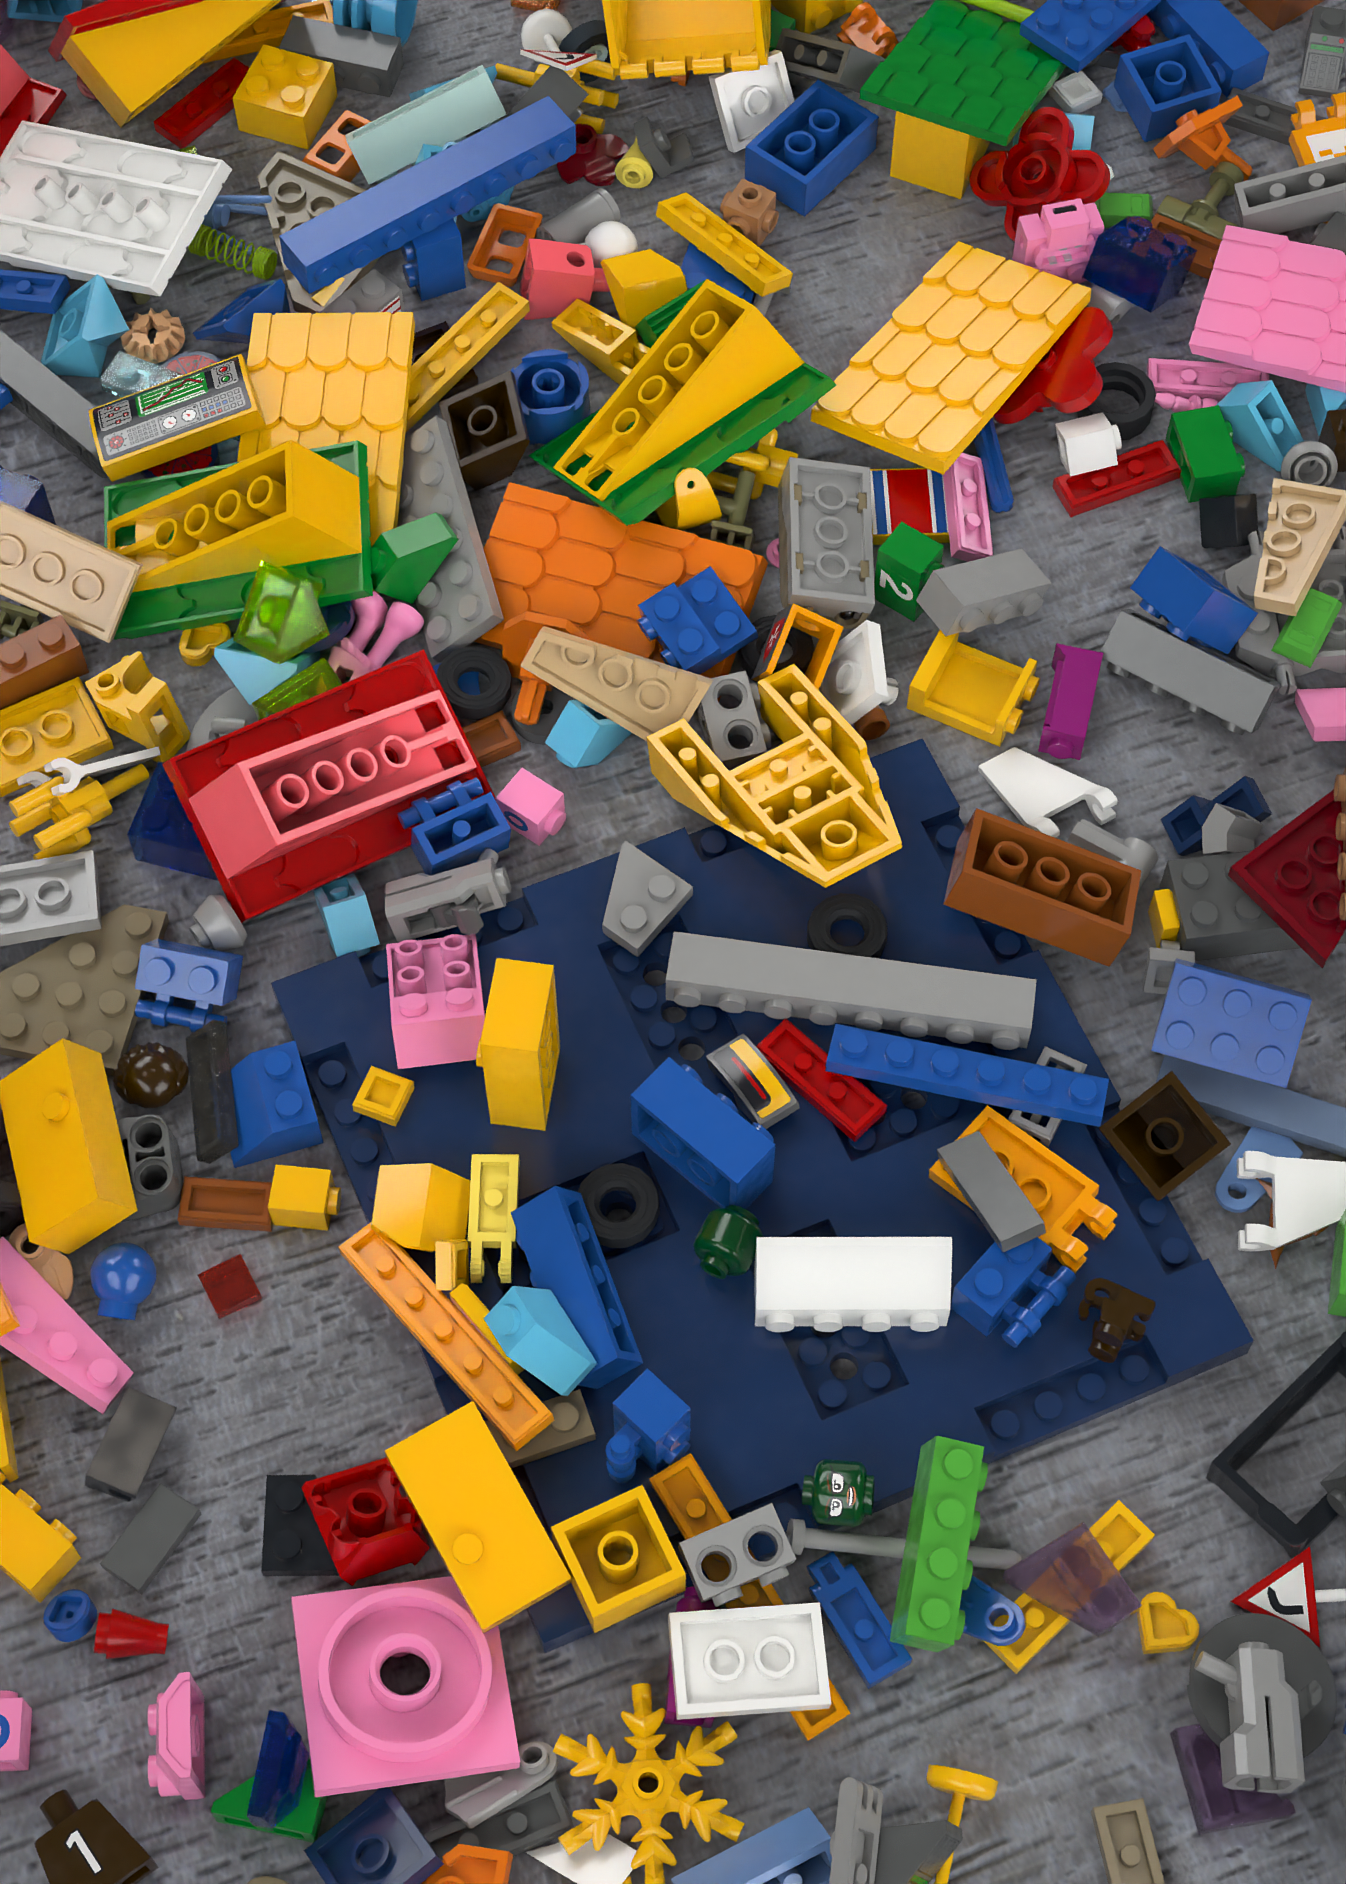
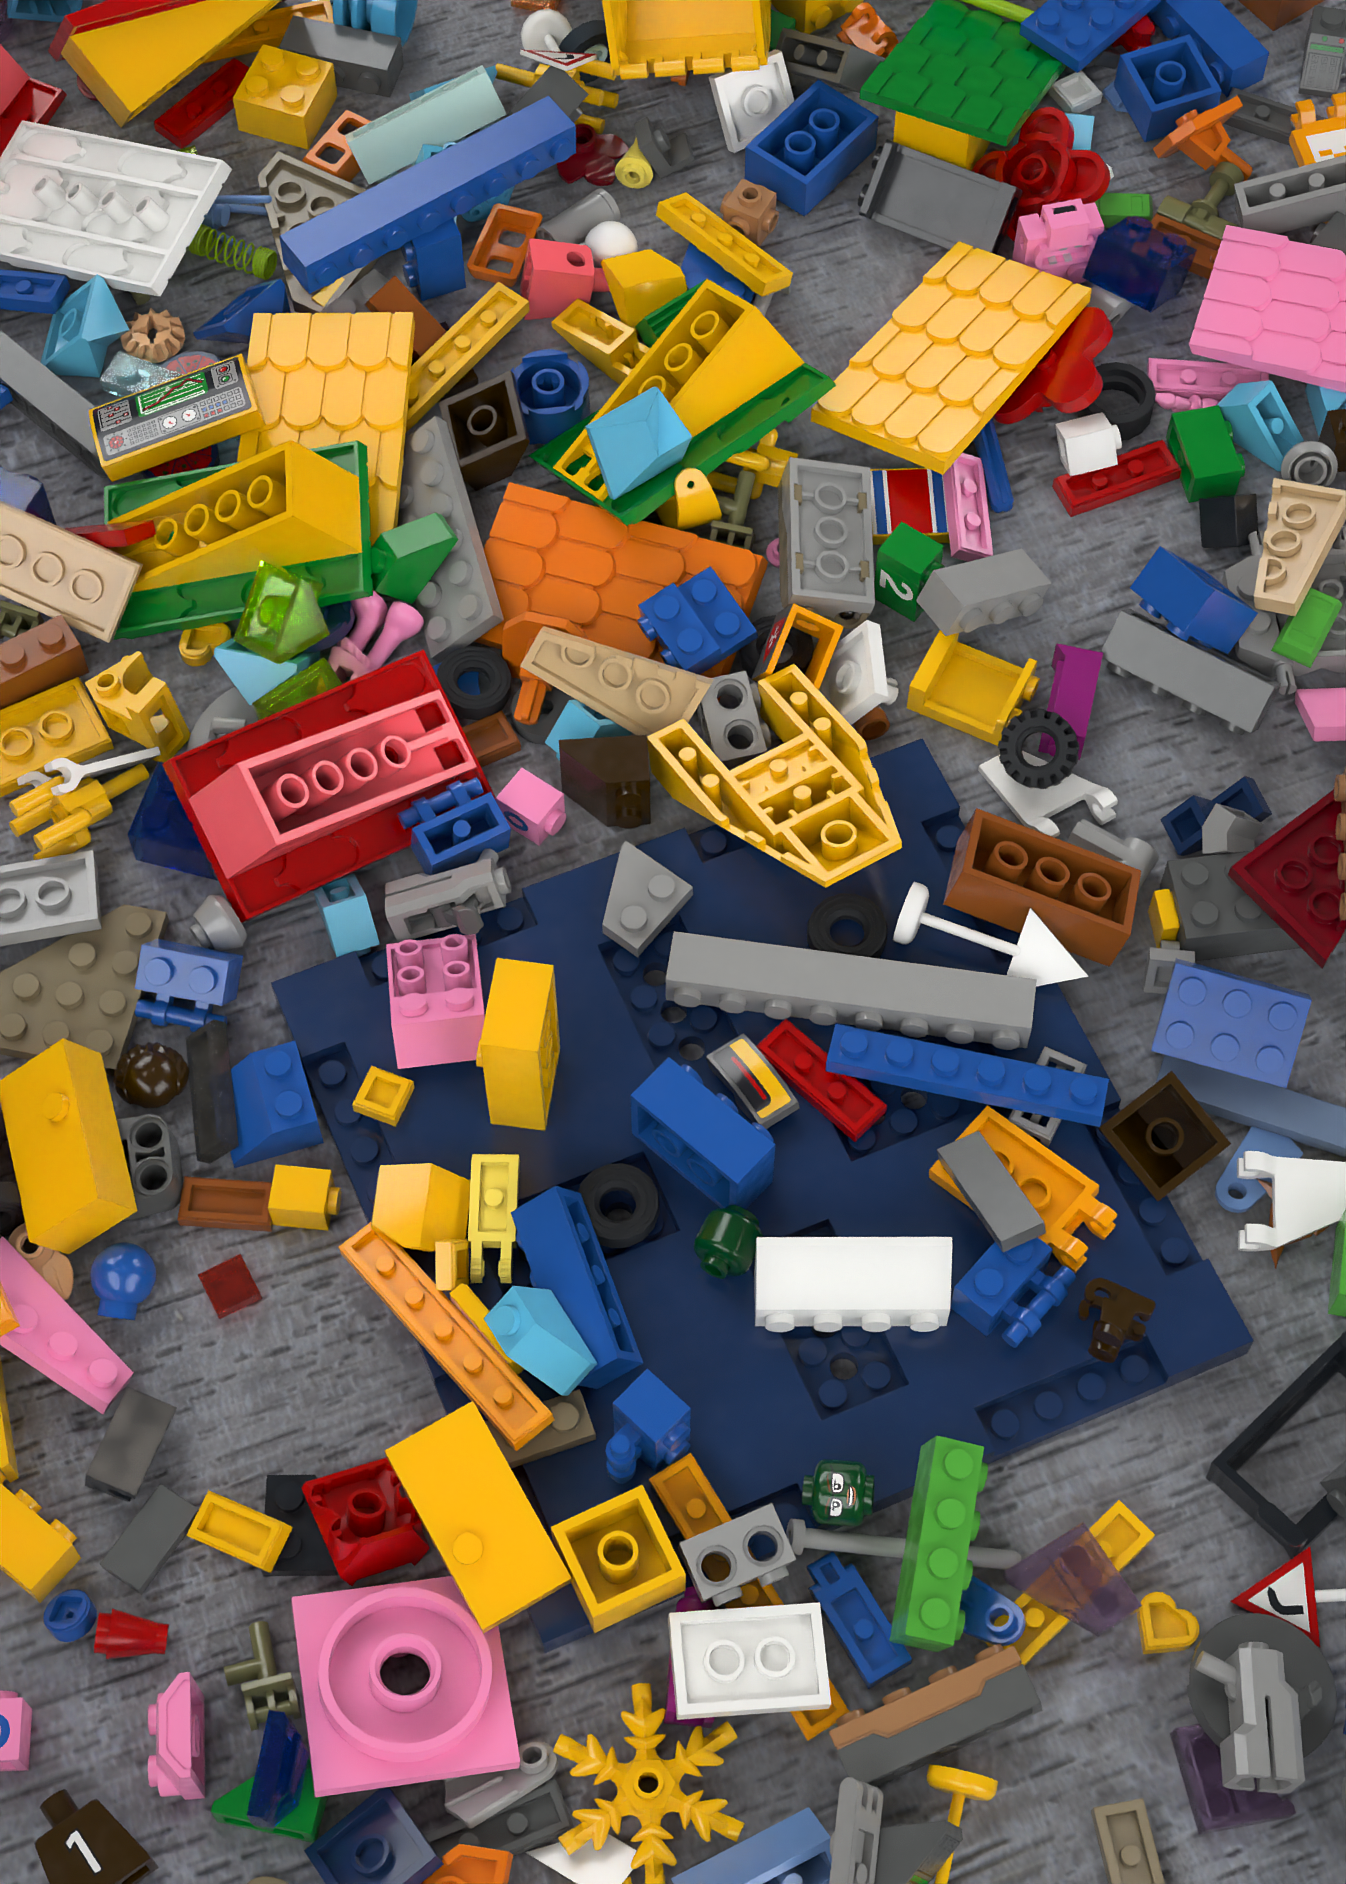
(116, 533): none -> red tile
(239, 1531): none -> yellow tile
(270, 1690): none -> olive arm
(397, 298): none -> dark orange tile
(608, 778): none -> dark brown slope
(637, 441): none -> medium azure slope
(936, 1718): none -> piece
(937, 199): none -> panel
(1014, 737): none -> black tyre
(1034, 957): none -> white piece

